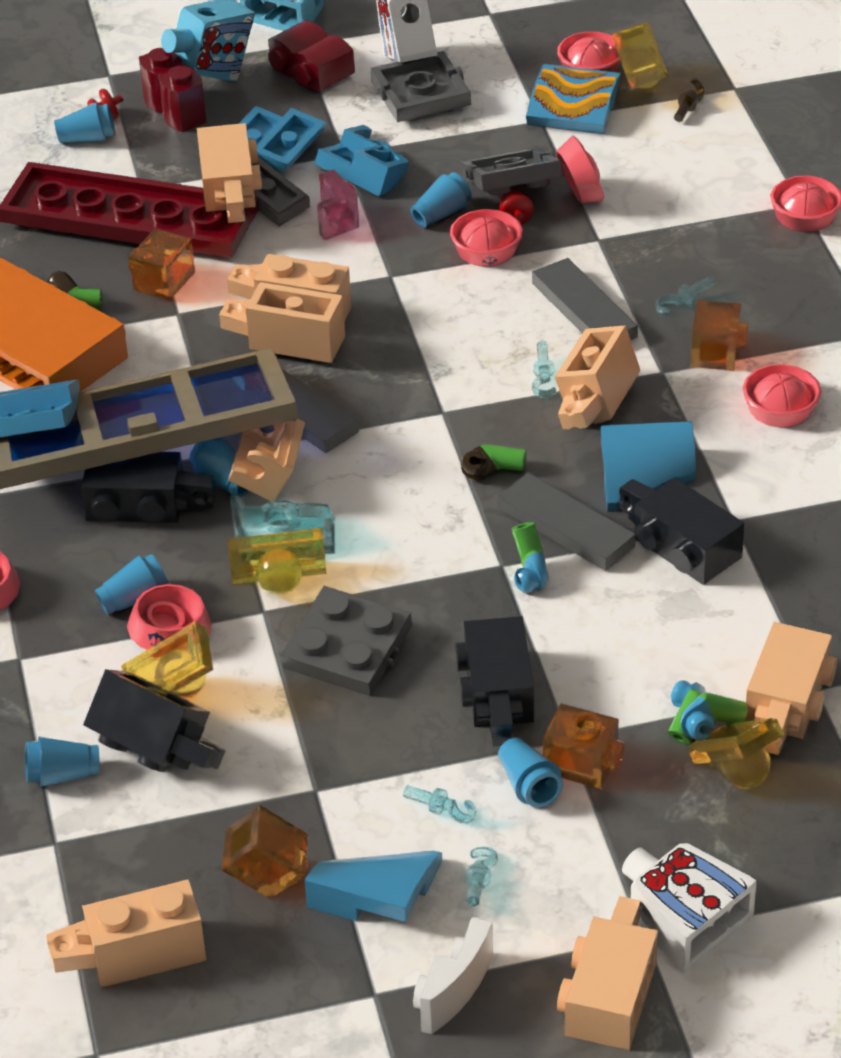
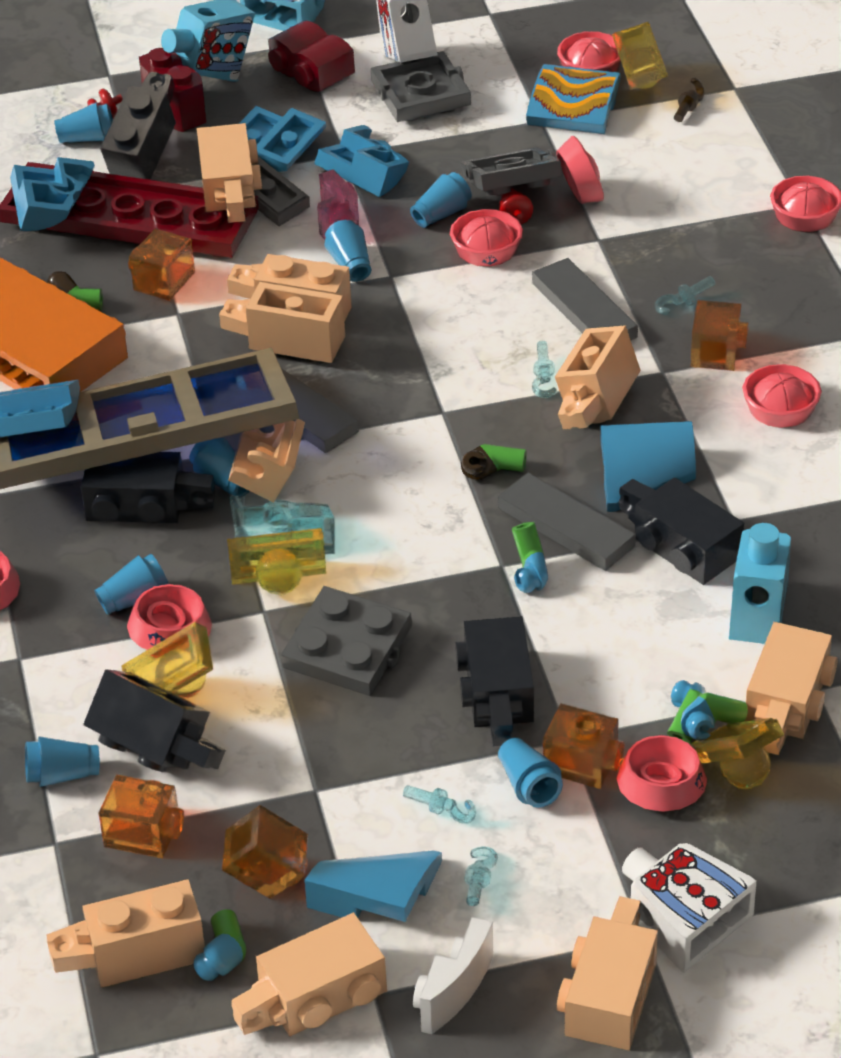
(47, 195): none -> dark azure slope
(140, 128): none -> black hinge
(140, 816): none -> clear orange brick
(224, 950): none -> dark azure arm
(313, 979): none -> light nougat hinge
(348, 248): none -> dark azure cone
(662, 774): none -> coral hat
(765, 563): none -> medium azure torso

